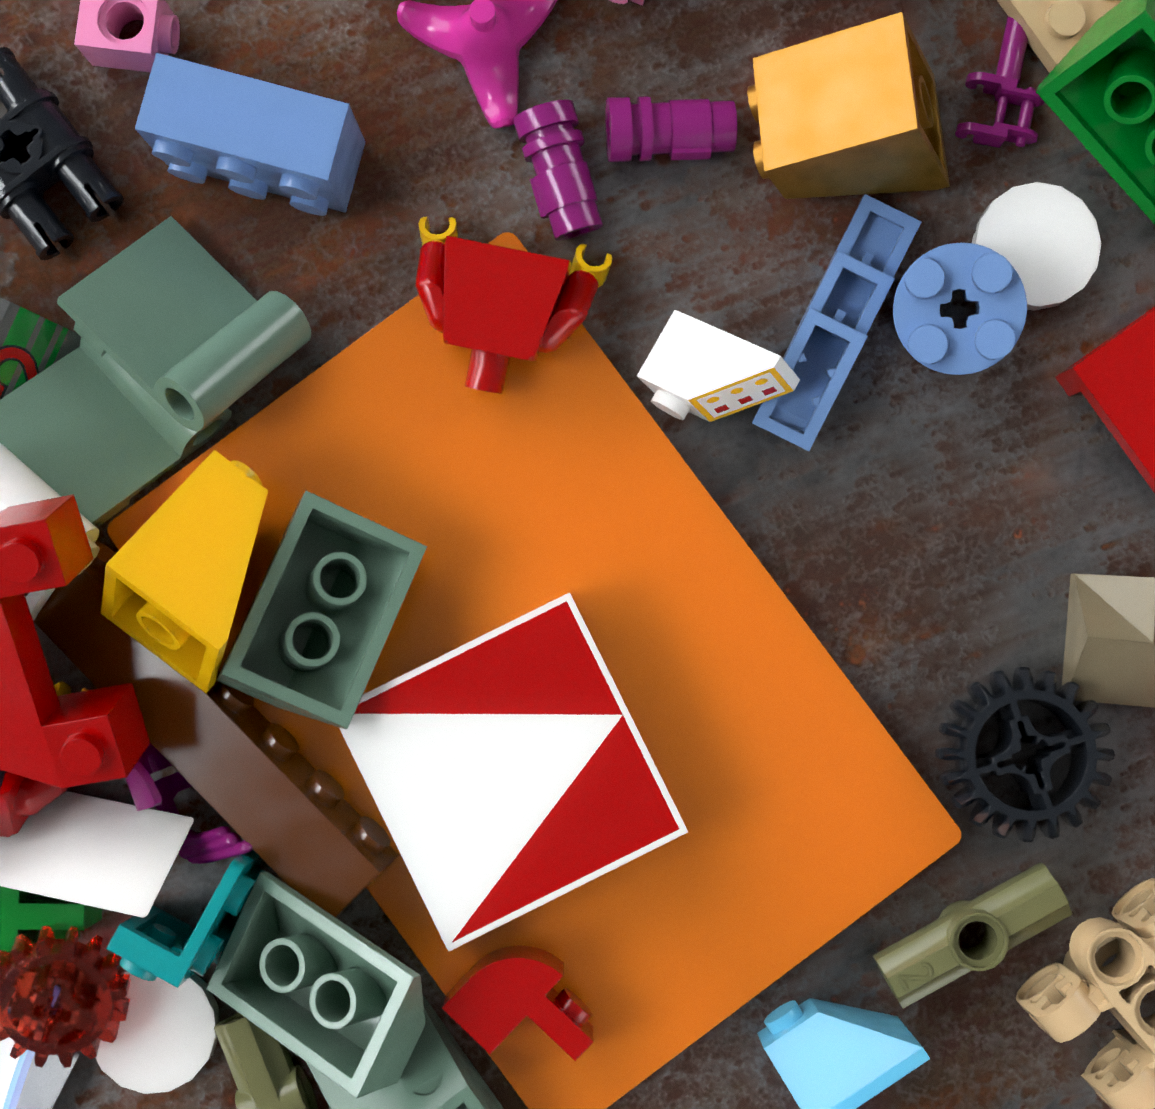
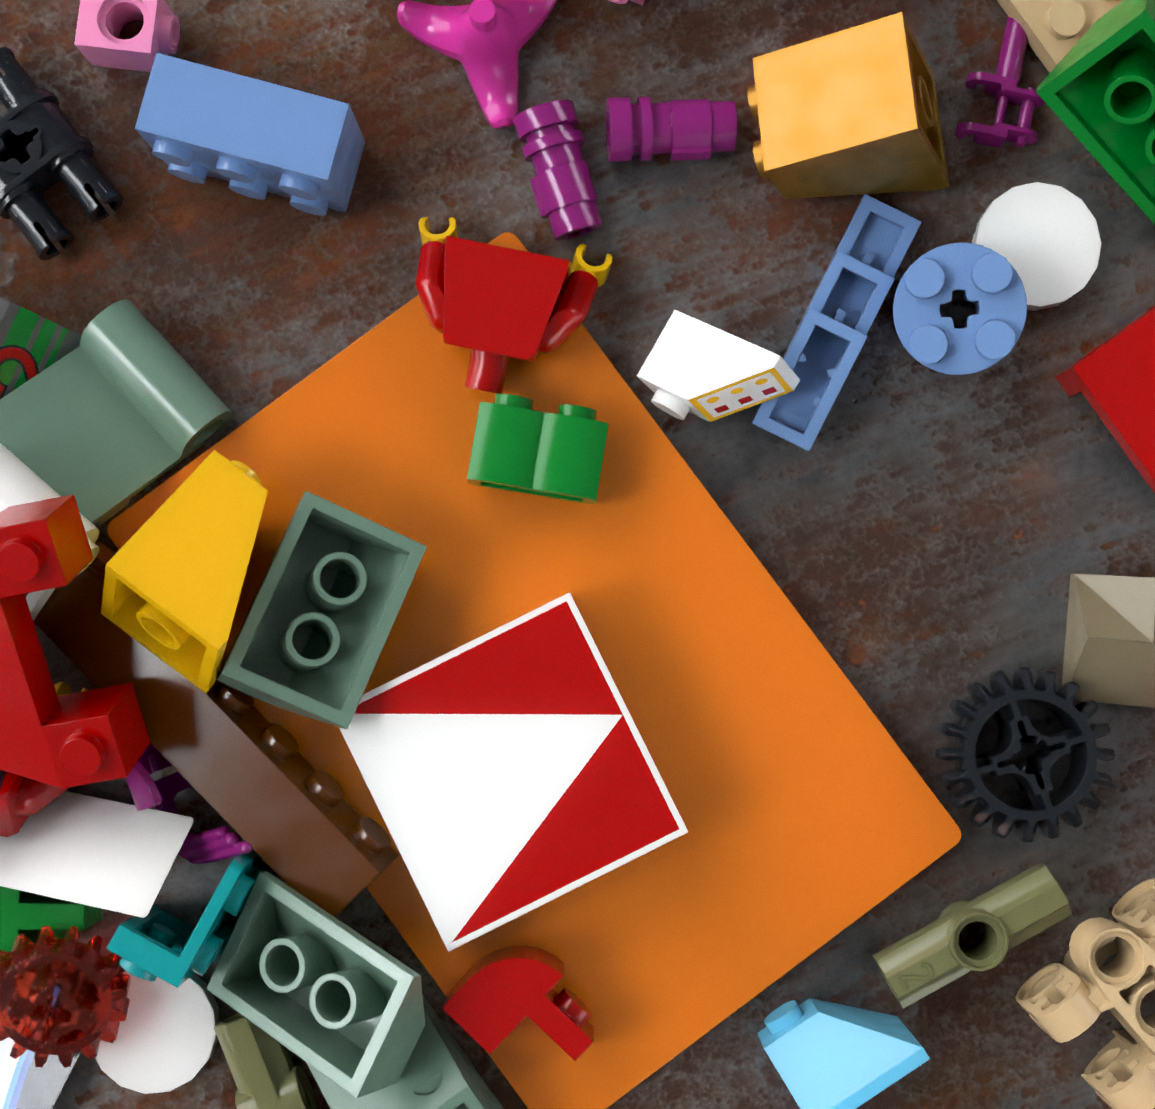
(183, 324): sand green door -> none
(538, 450): none -> green brick

